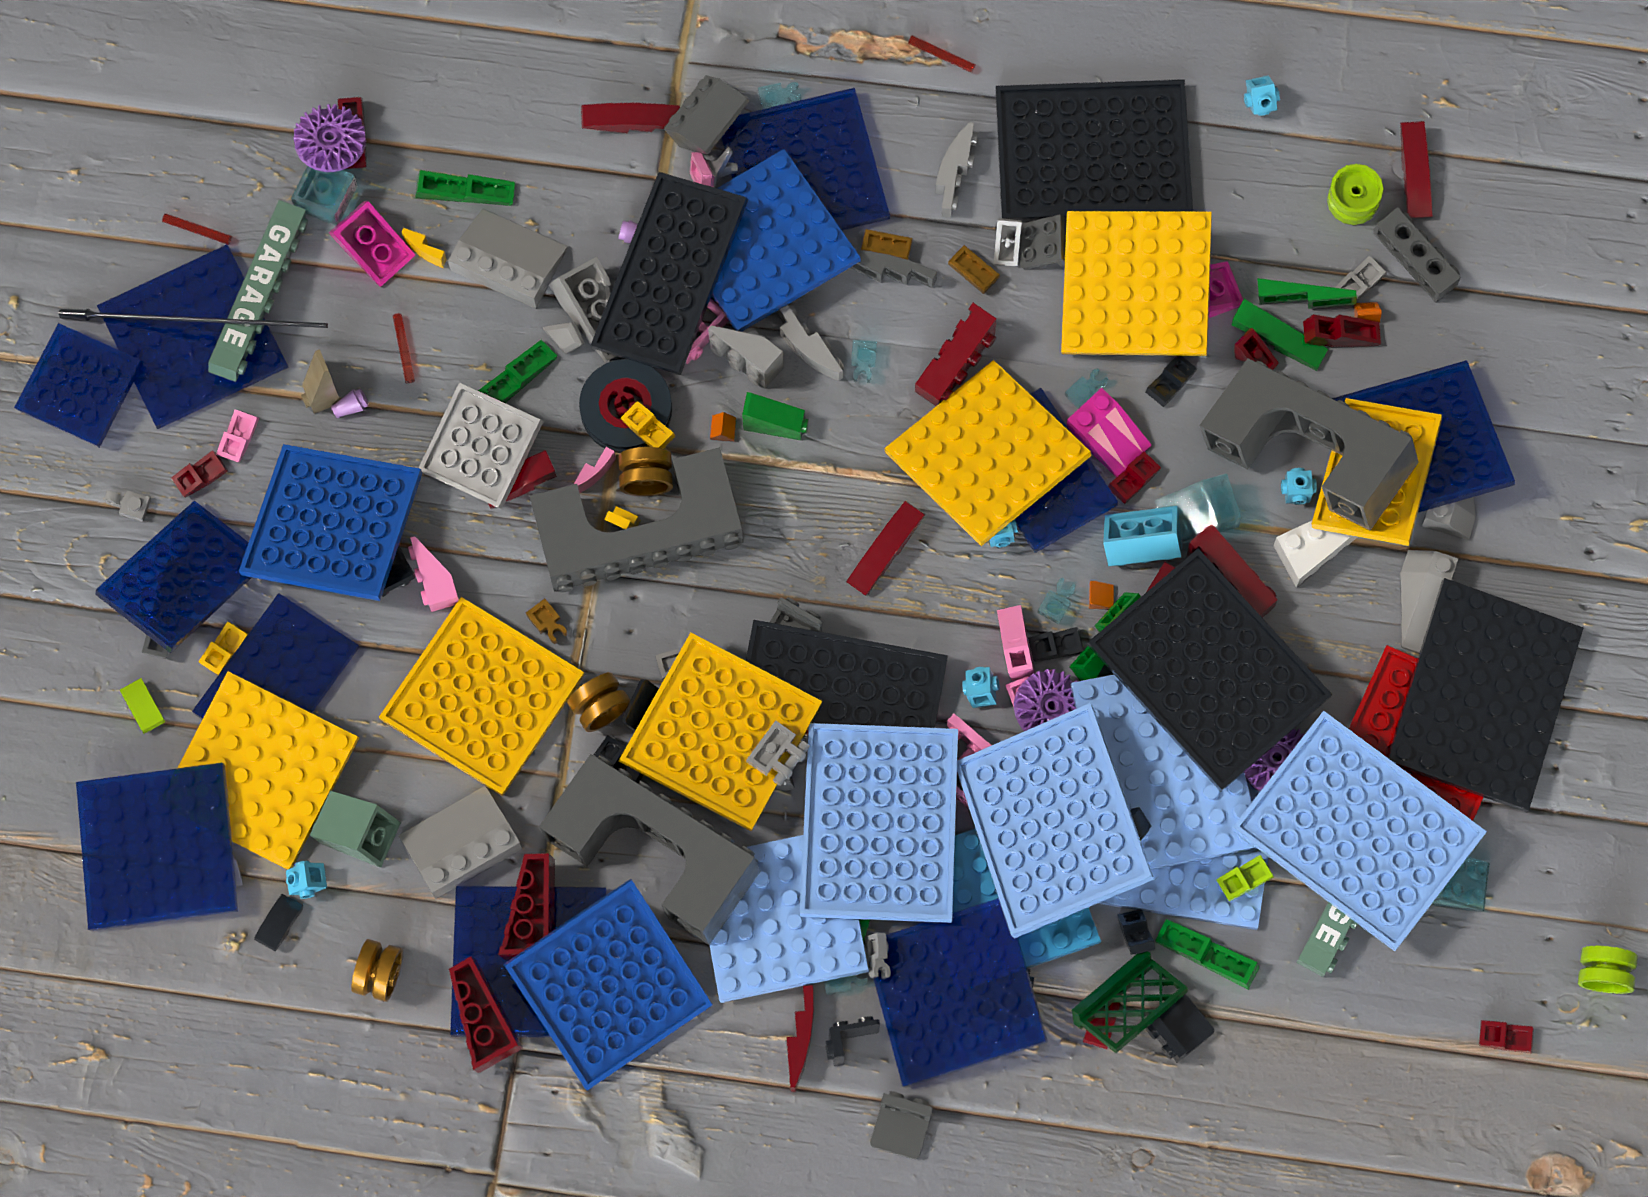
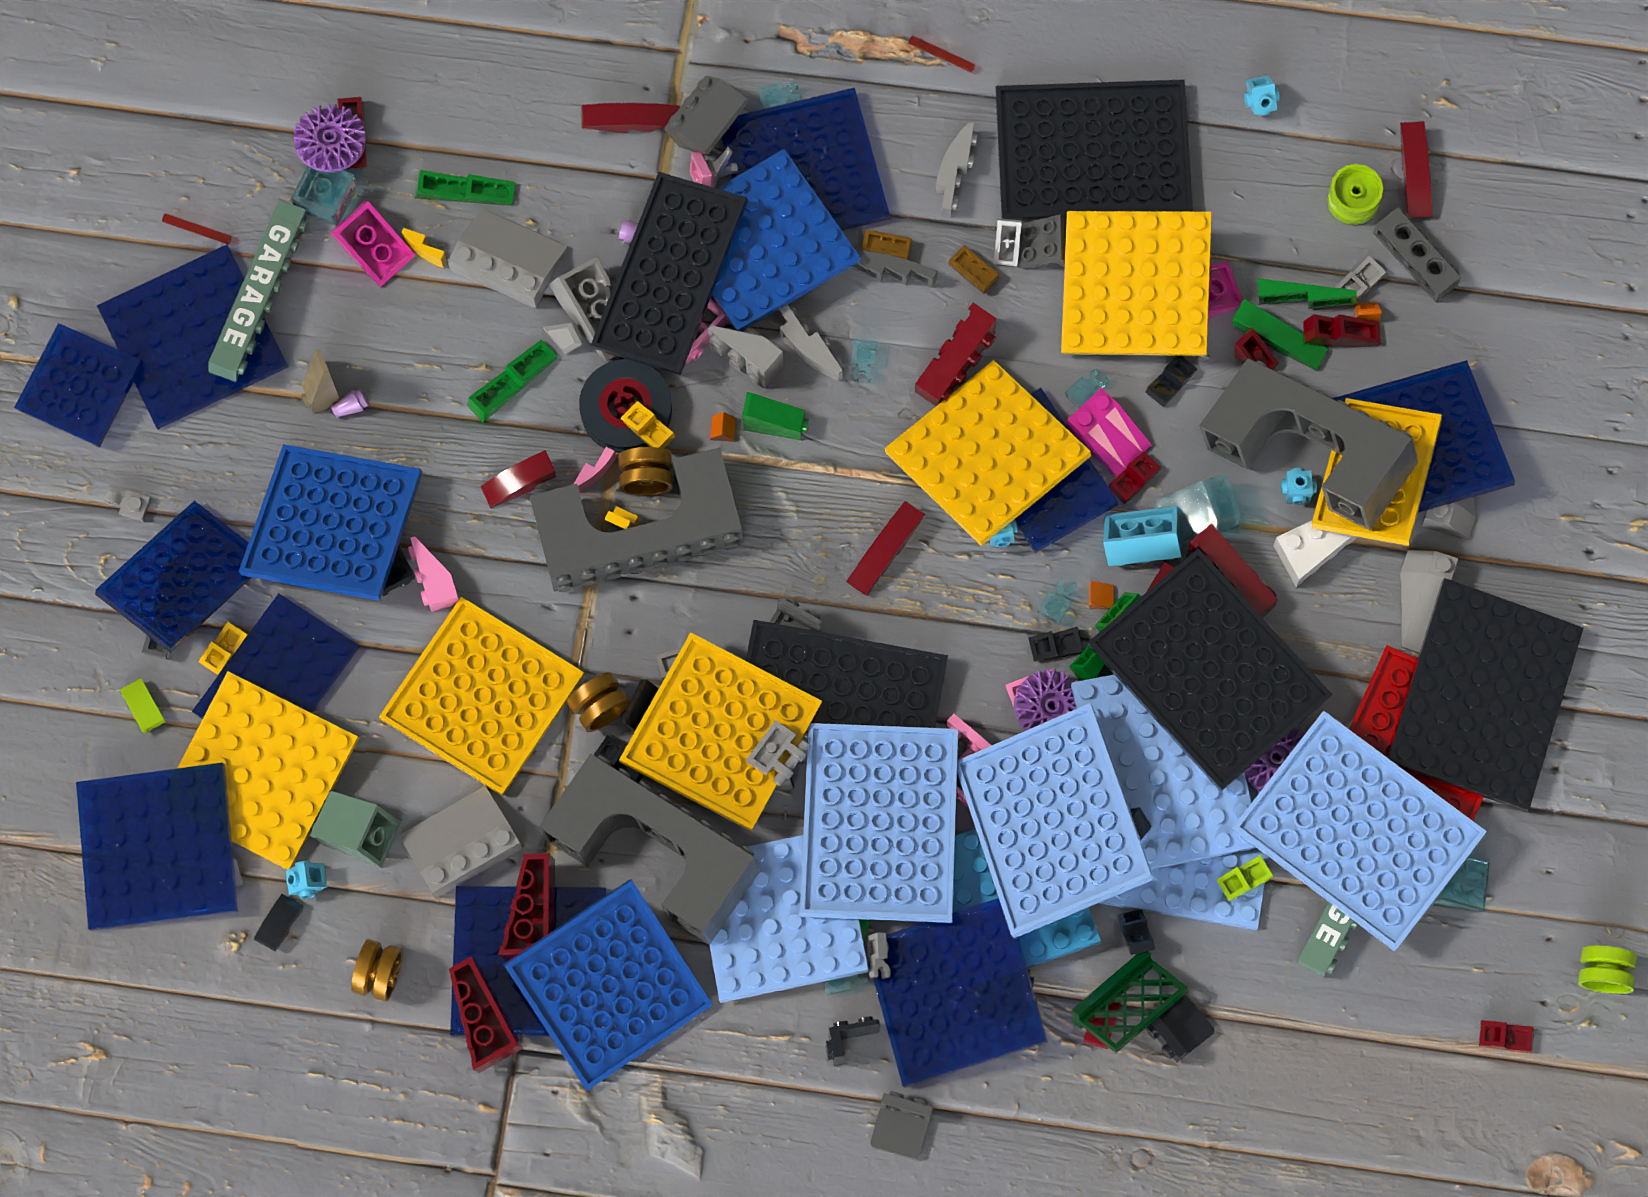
(87, 315): black piece -> none
(197, 476): dark red slope -> none
(238, 436): bright pink slope -> none
(403, 348): clear red bar -> none
(480, 445): light grey plate -> none
(545, 618): pearl gold plate -> none
(799, 1046): dark red slope -> none
(981, 687): medium azure brick -> none
(1015, 643): bright pink slope -> none
(1207, 953): green slope -> none

